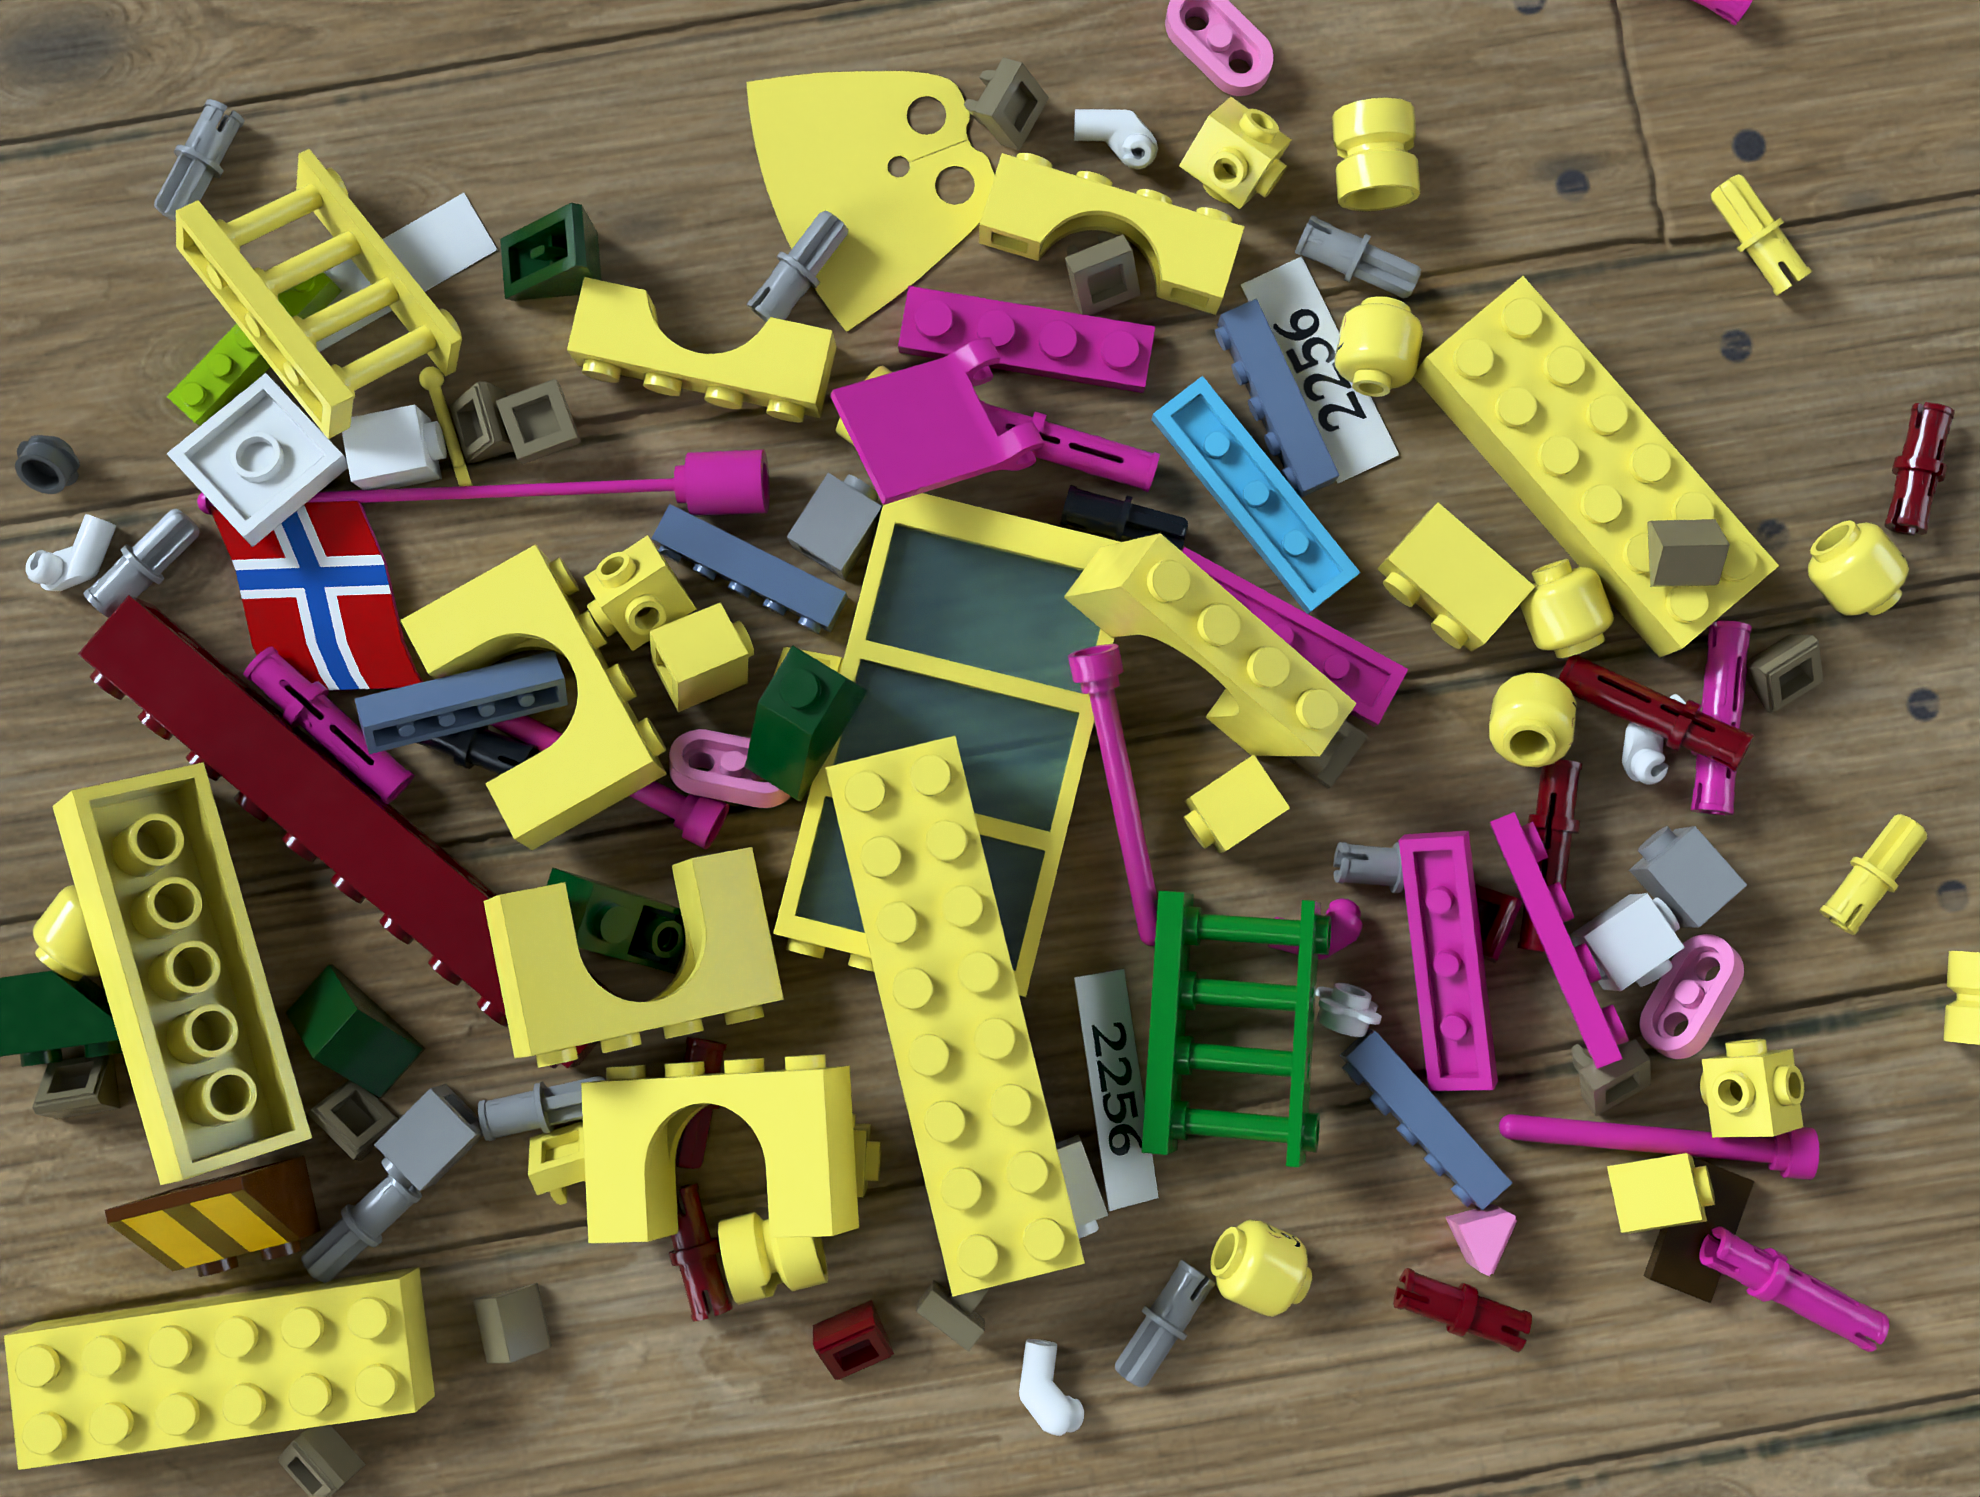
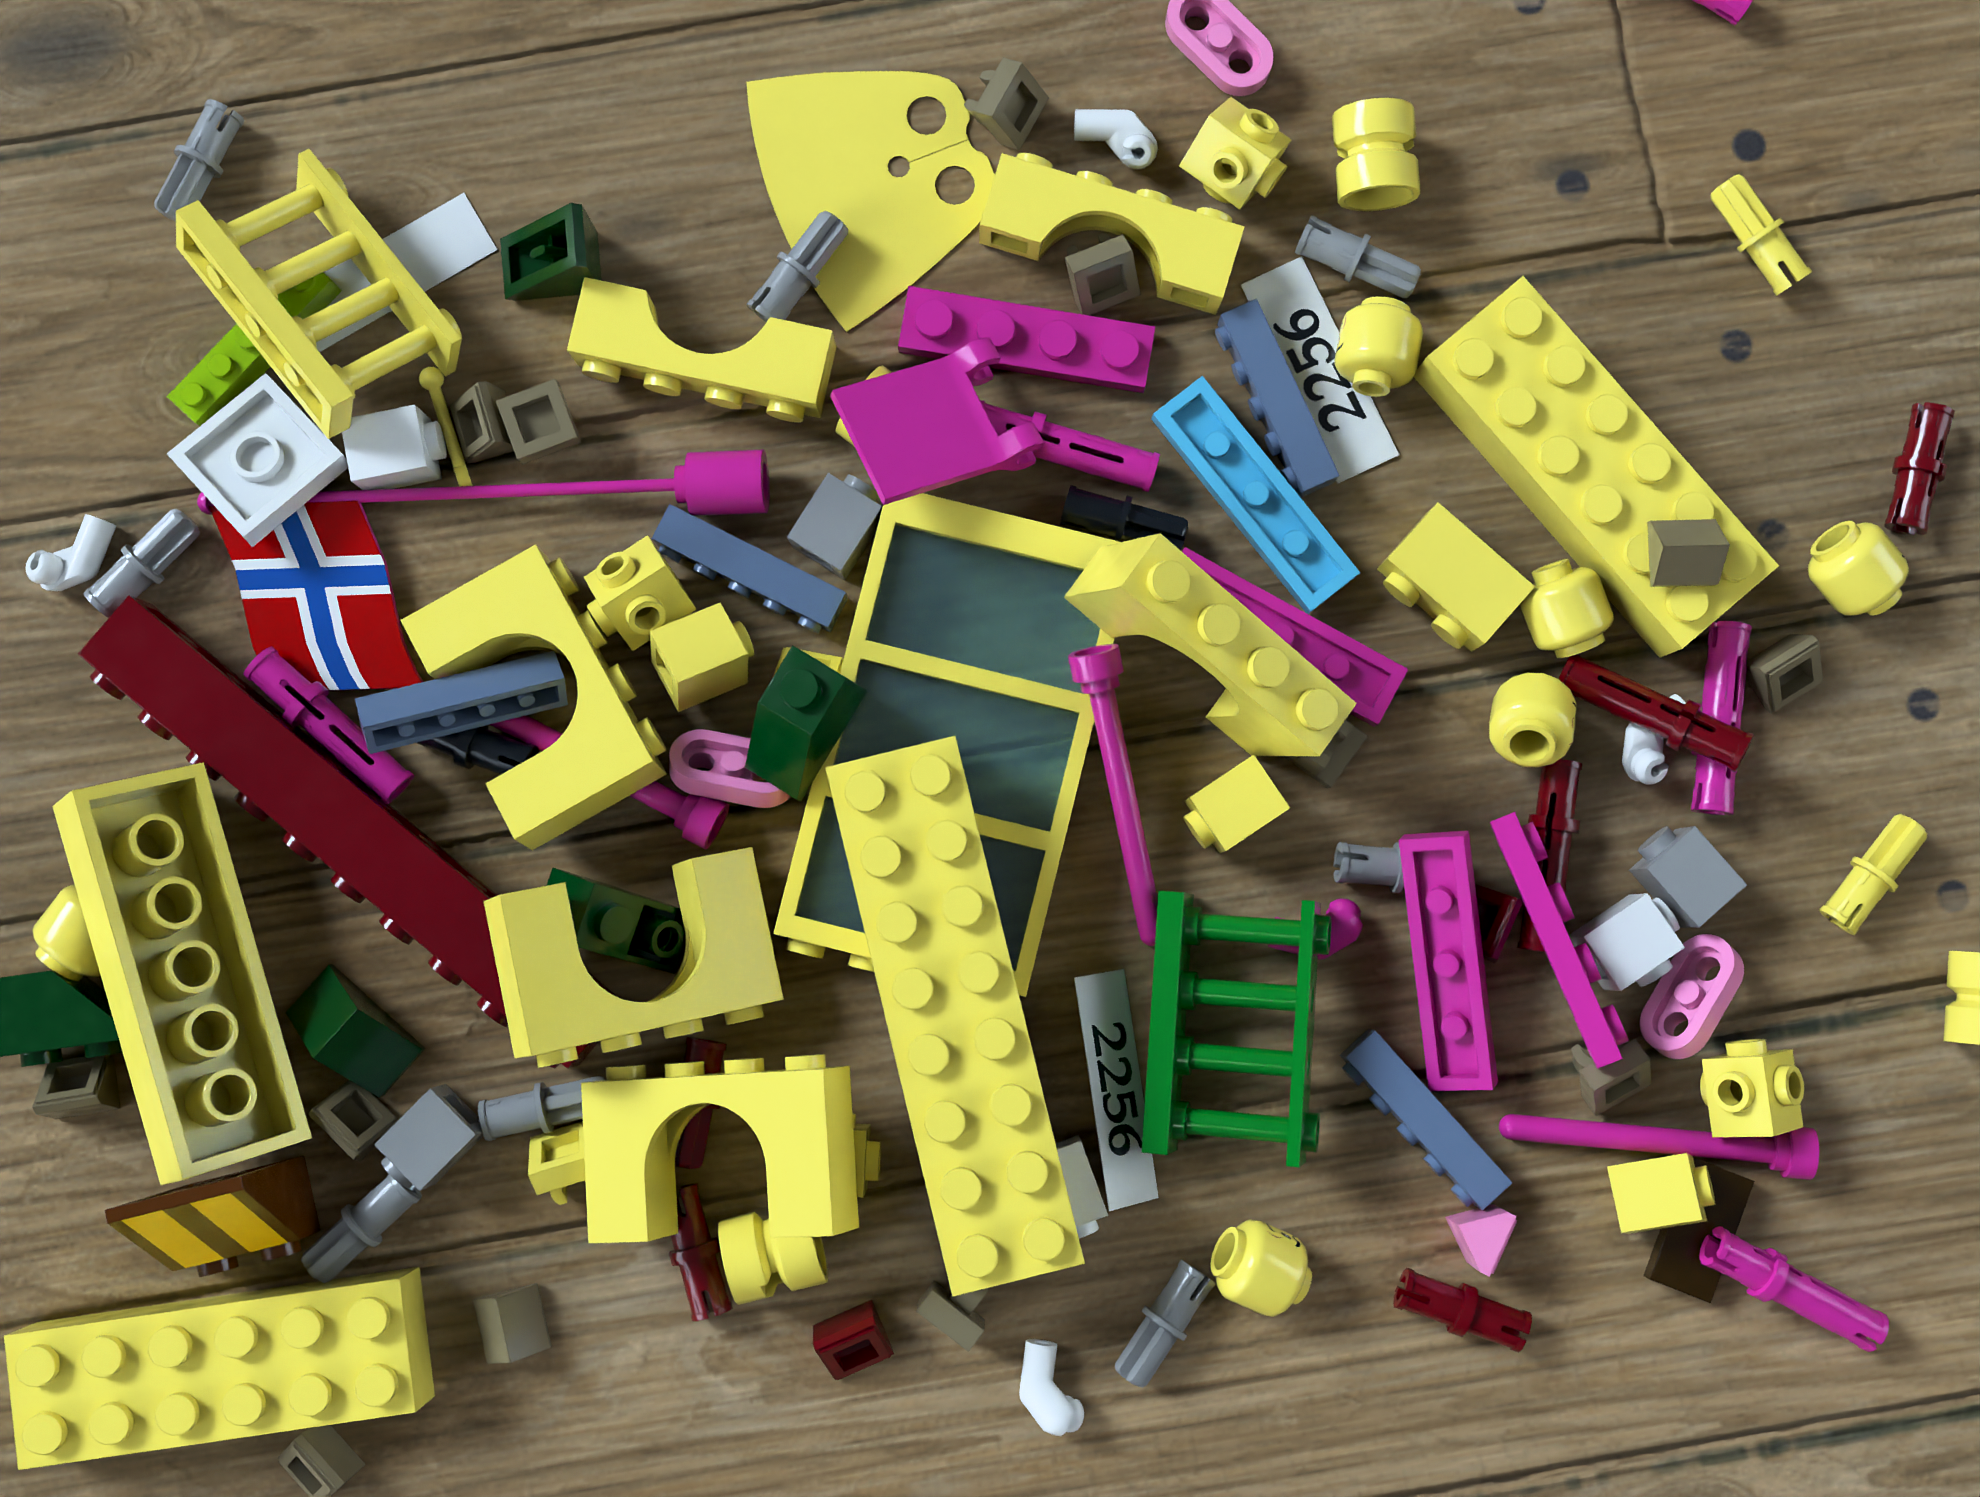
(46, 464): dark grey plate -> none
(1347, 1009): white plate -> none

